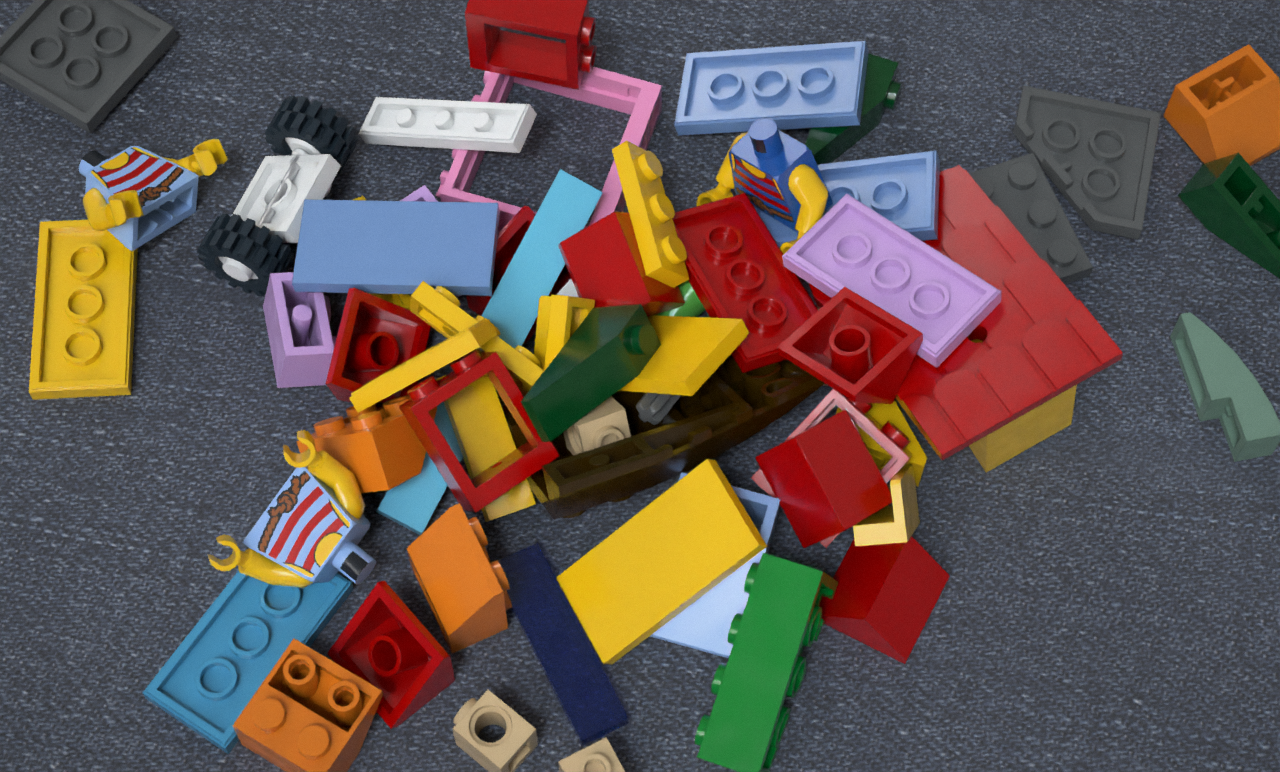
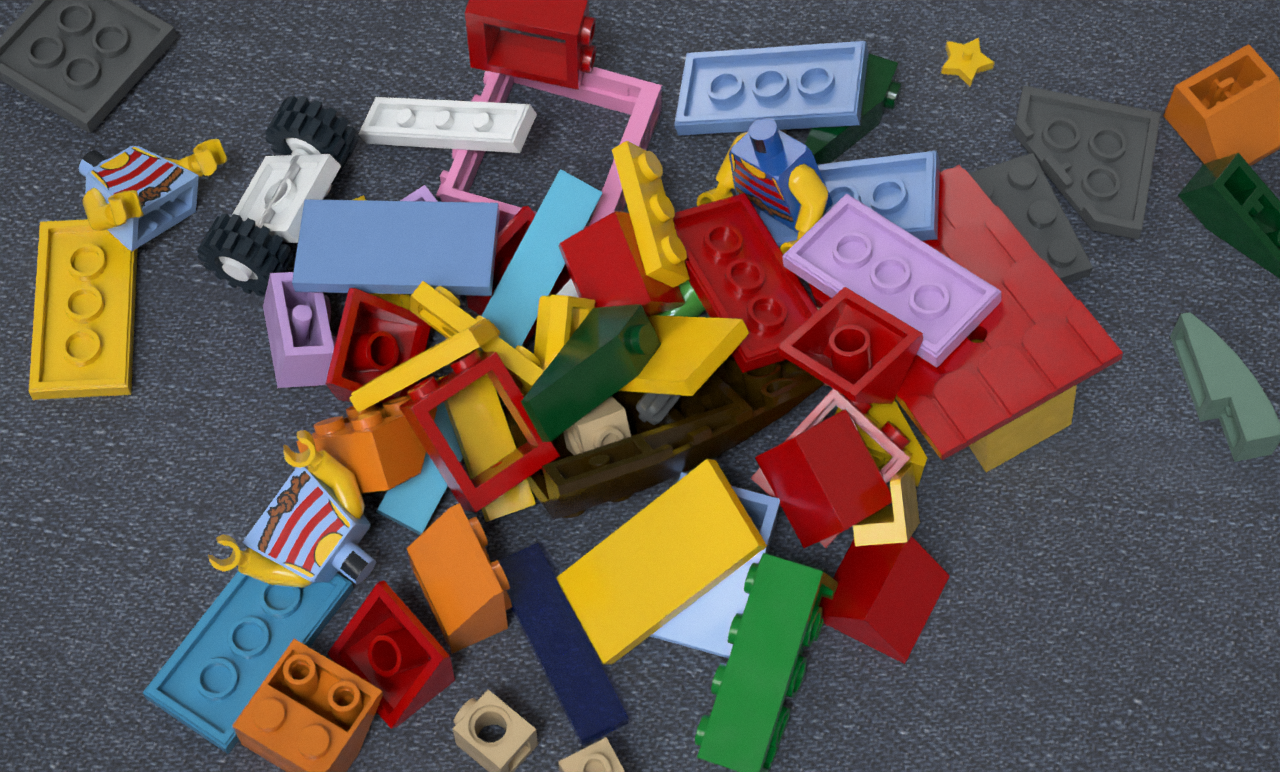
(966, 60): none -> yellow piece

